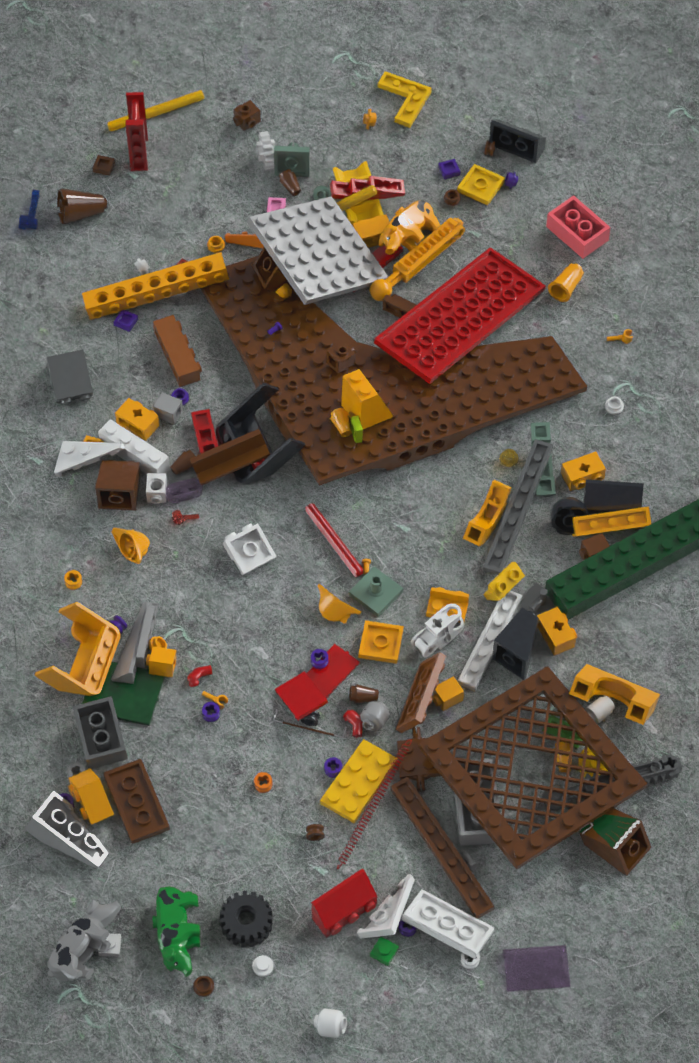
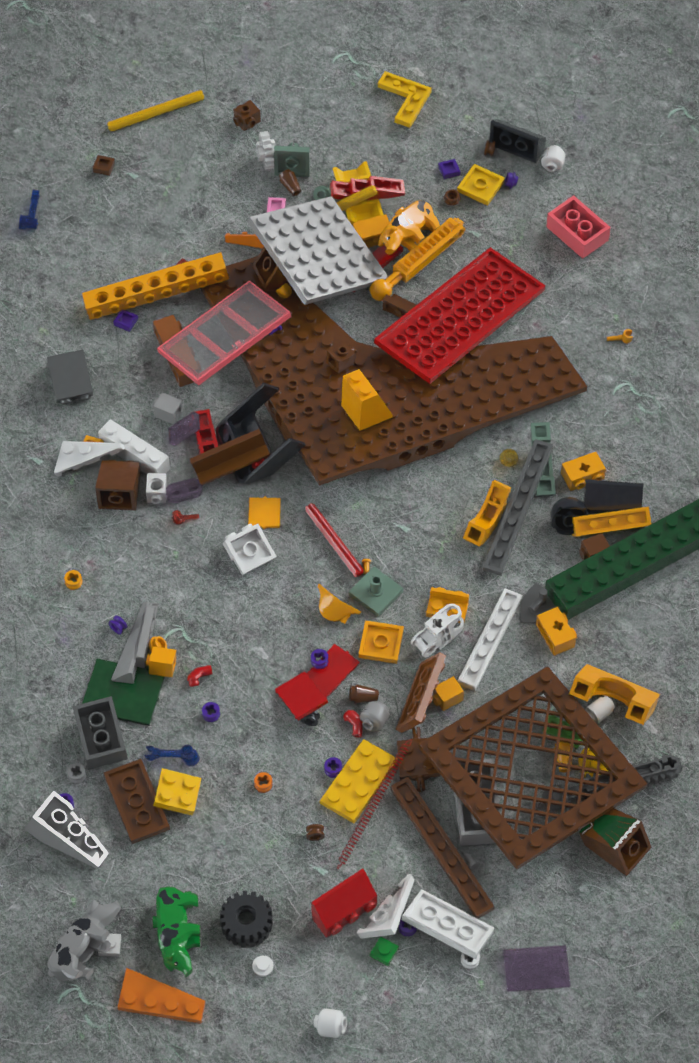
(78, 205): reddish brown cone -> none
(90, 792): light orange brick -> none
(93, 657): light orange windscreen -> none
(131, 543): light orange hat -> none
(136, 131): red fence -> none
(137, 419): light orange brick -> none
(142, 266): white plate -> none
(151, 997): none -> orange wing
(177, 792): none -> yellow plate
(181, 393): dark purple plate -> none
(182, 462): reddish brown cone -> none
(184, 428): none -> clear purple plate
(186, 753): none -> clear blue brick
(203, 986): reddish brown plate -> none
(216, 699): light orange hand -> none
(218, 241): light orange plate -> none
(224, 332): none -> clear door
(264, 512): none -> light orange piece
(307, 728): reddish brown piece -> none
(341, 421): light orange cone -> none
(356, 428): lime tile -> none
(369, 119): light orange plate -> none
(504, 582): yellow bracket -> none
(516, 643): black slope -> none
(553, 158): none -> white head
(565, 283): light orange plant -> none
(614, 405): white plate -> none

